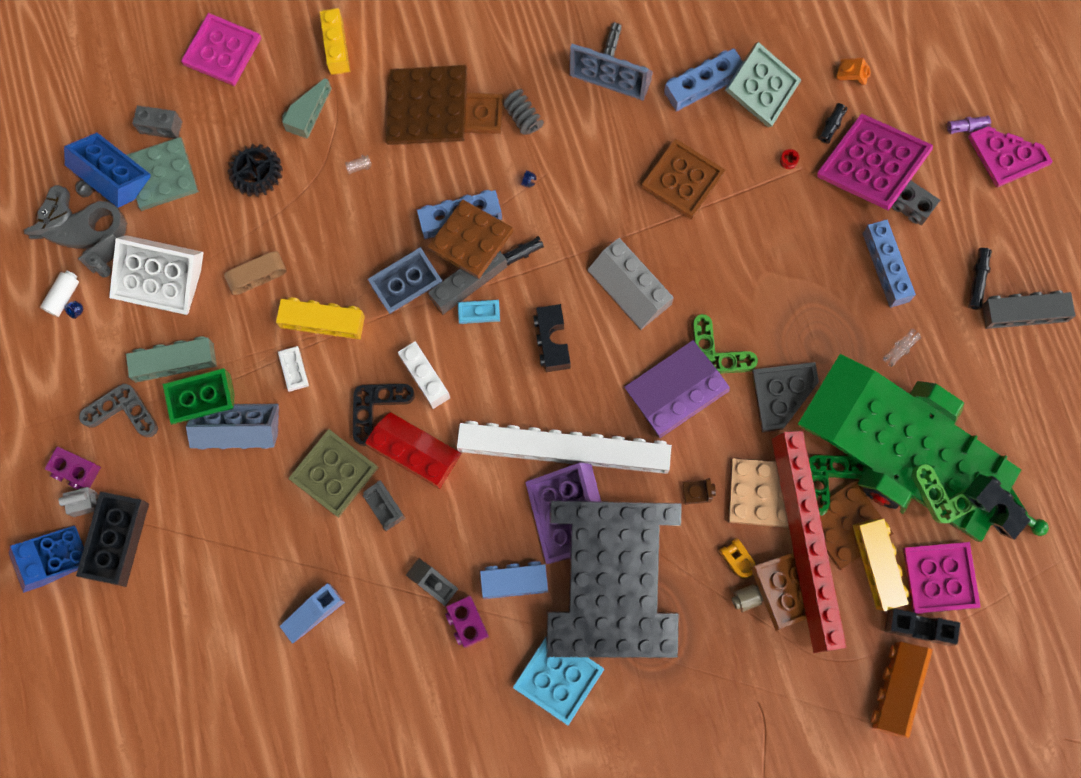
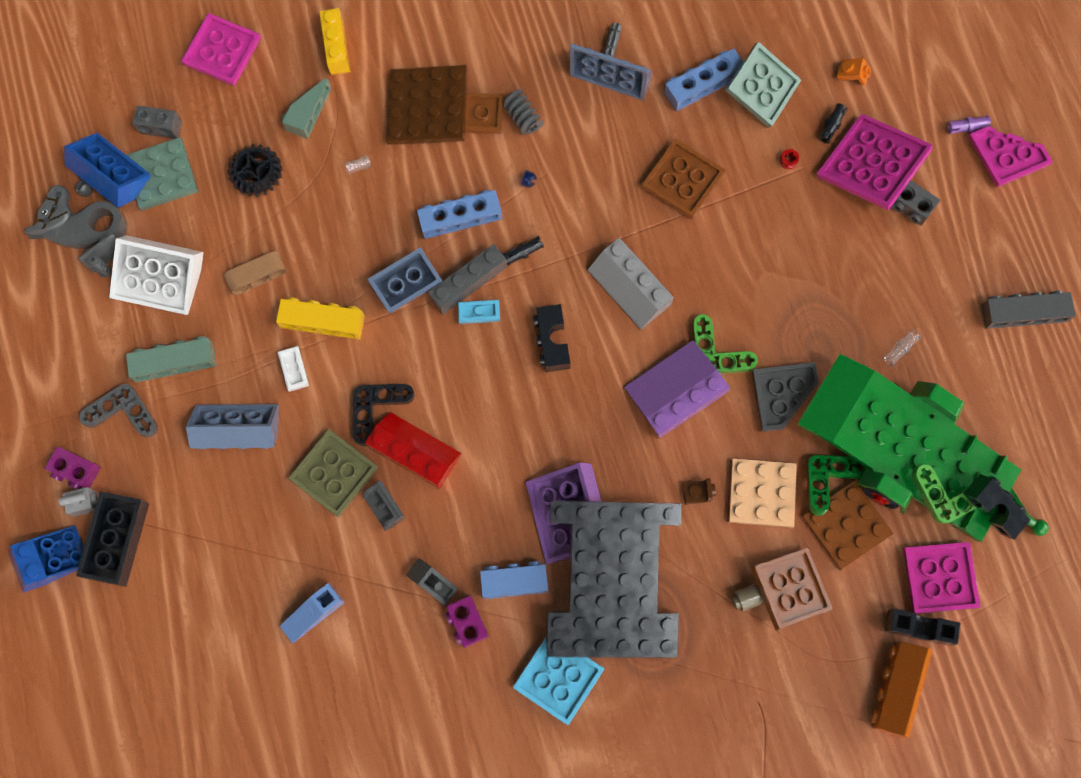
(60, 293): white brick -> none
(74, 309): clear blue hinge -> none
(199, 396): green slope -> none
(424, 375): white brick -> none
(470, 239): dark orange plate -> none
(564, 448): white brick -> none
(741, 565): light orange plate -> none
(808, 542): red brick -> none
(880, 564): yellow brick -> none
(888, 263): medium blue brick -> none
(981, 271): black pin -> none

